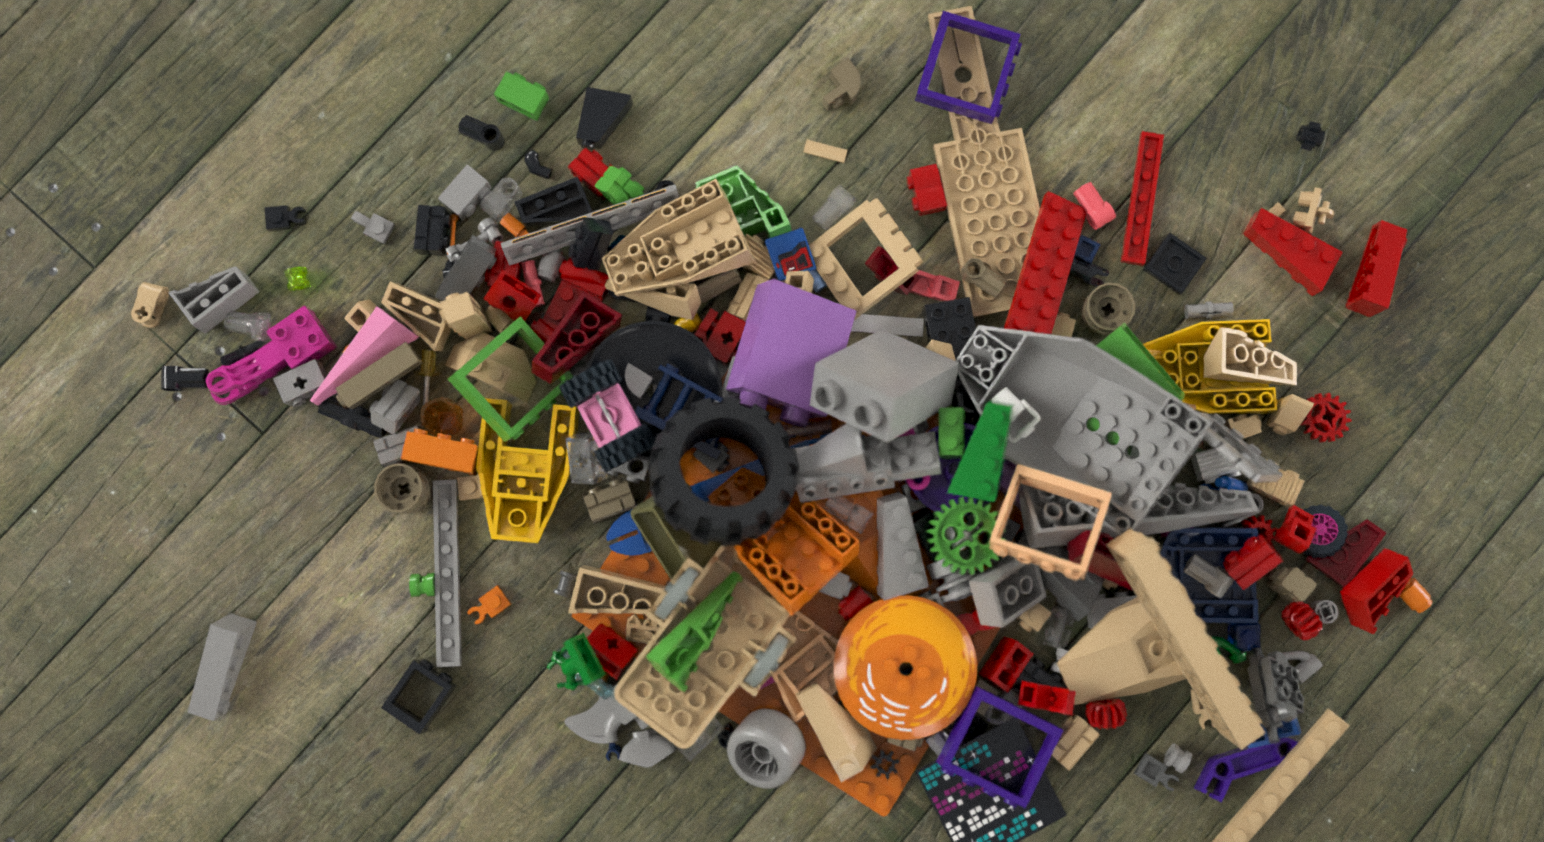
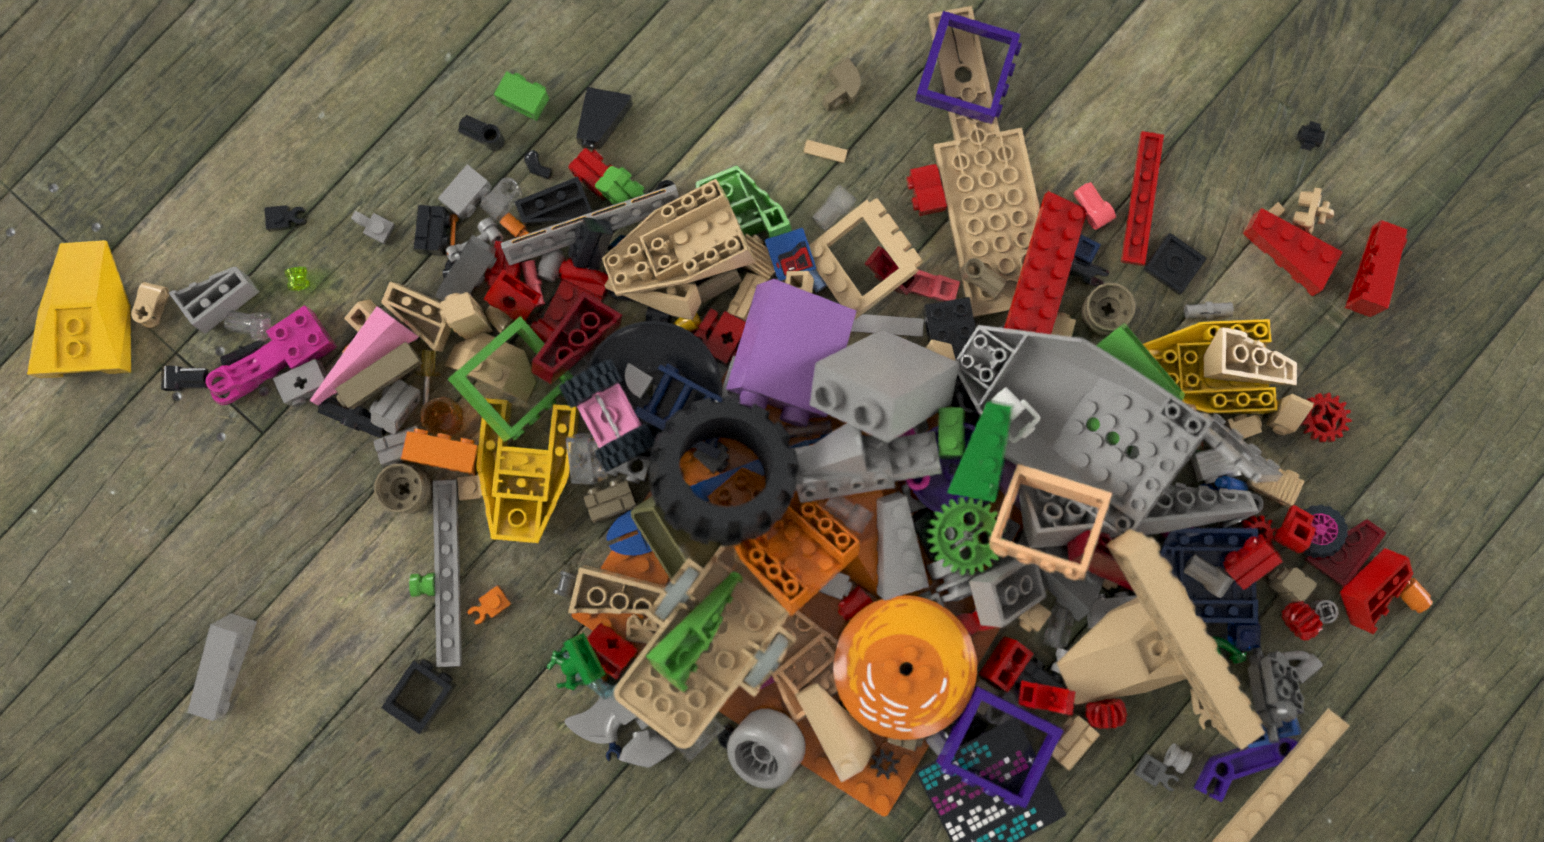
(82, 315): none -> yellow wedge

